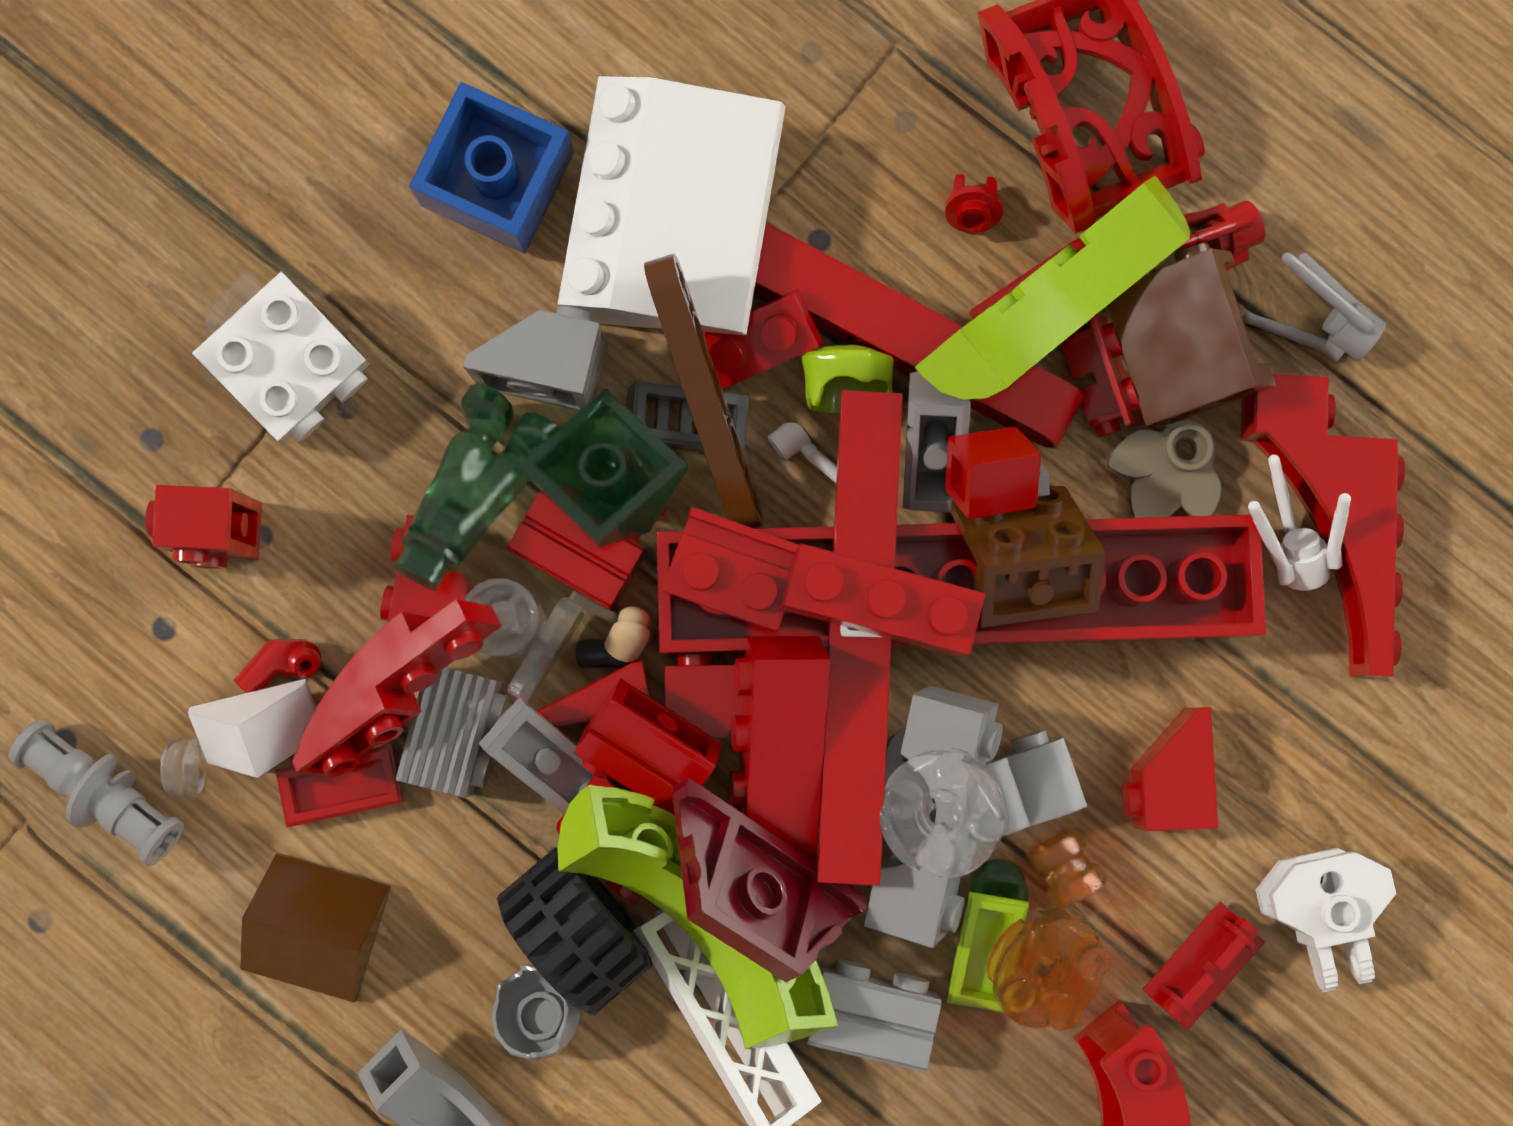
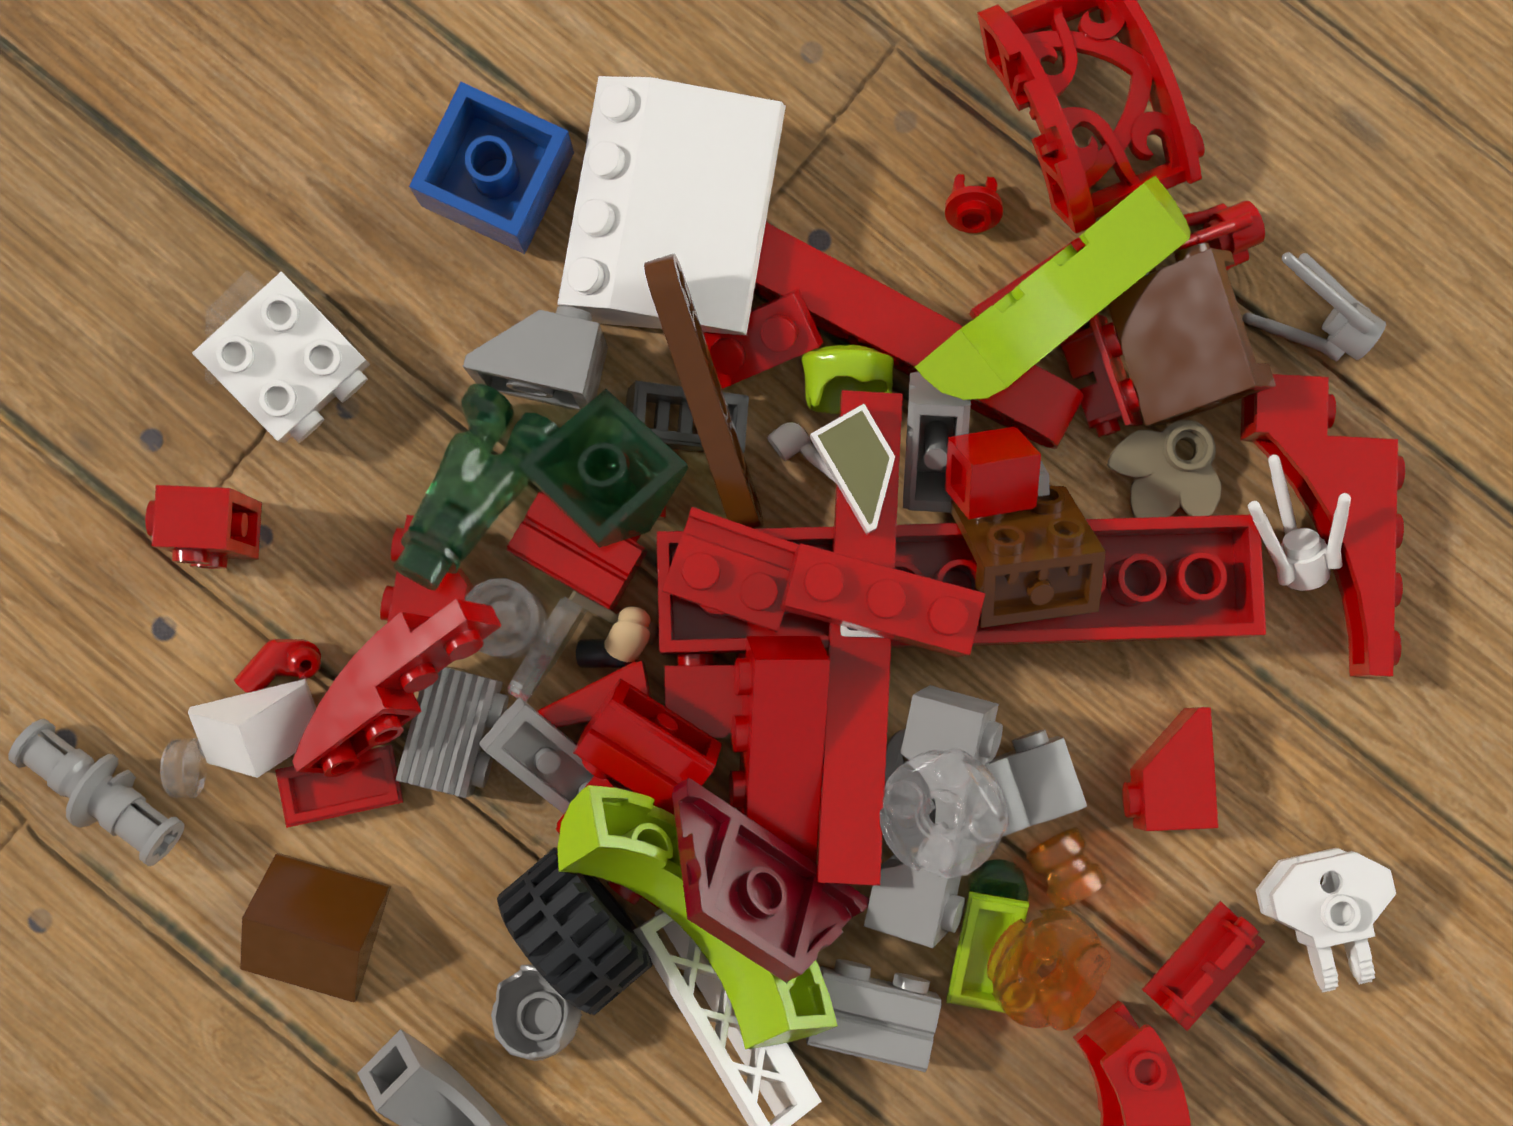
(858, 462): none -> olive tile

